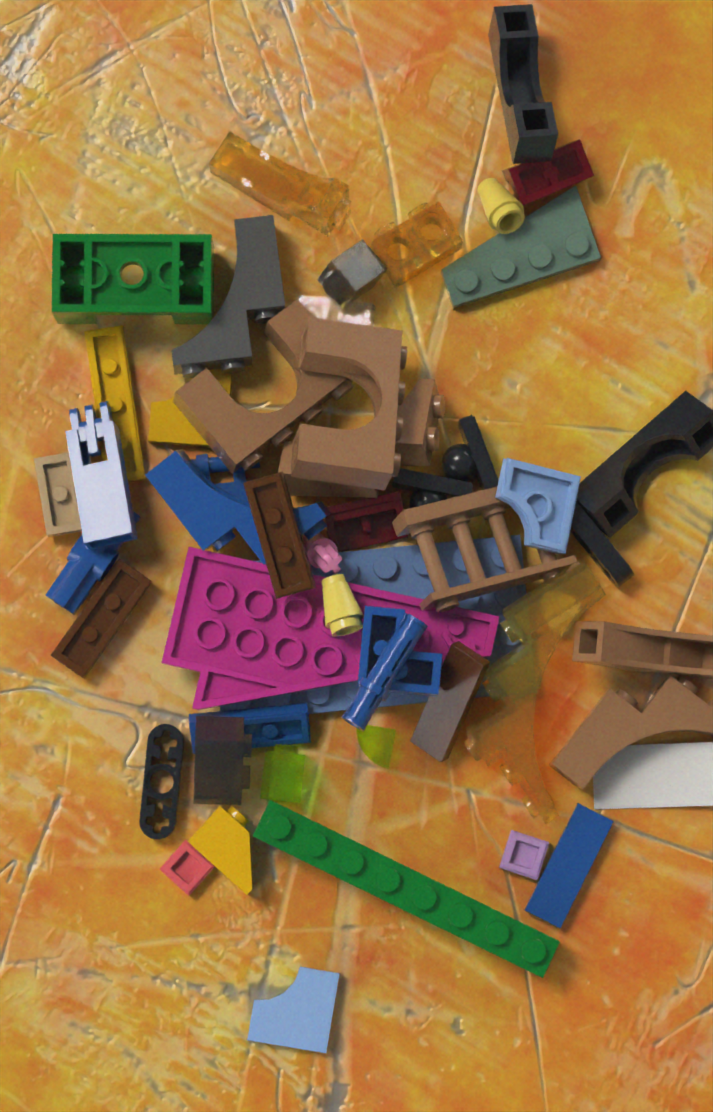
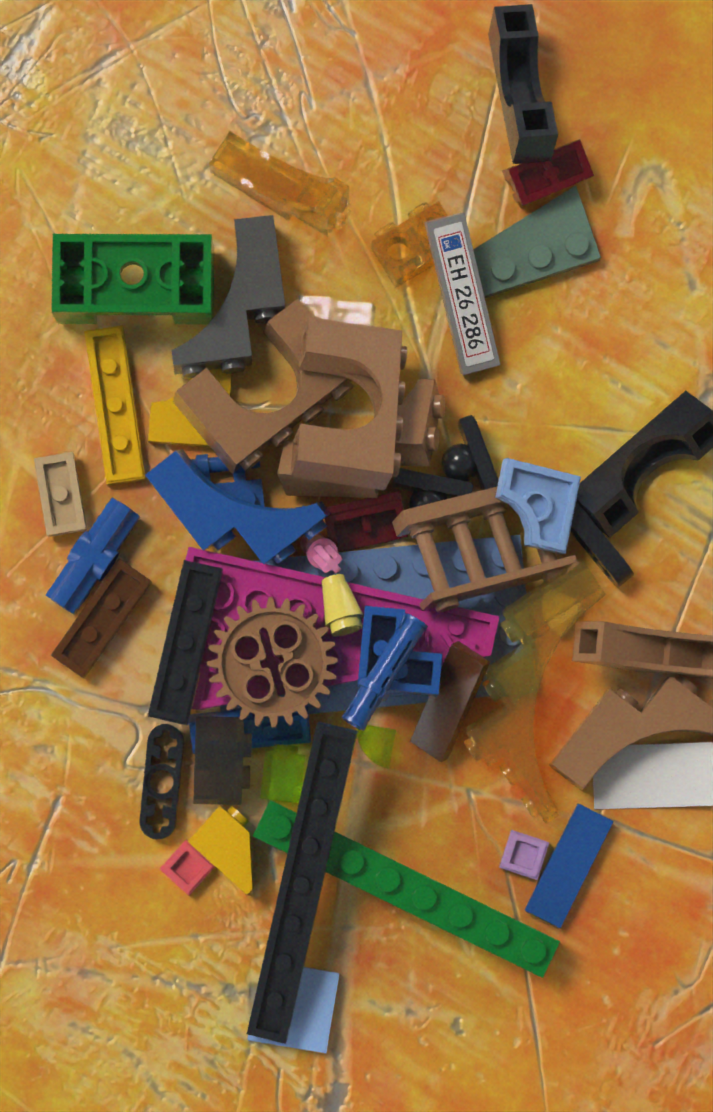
(102, 486): hinge -> none
(185, 642): none -> black tile
(237, 672): none -> medium nougat gear
(279, 535): reddish brown tile -> none
(302, 882): none -> black plate
(352, 274): clear smoke brick -> none
(462, 293): none -> tile
(500, 206): light yellow cone -> none

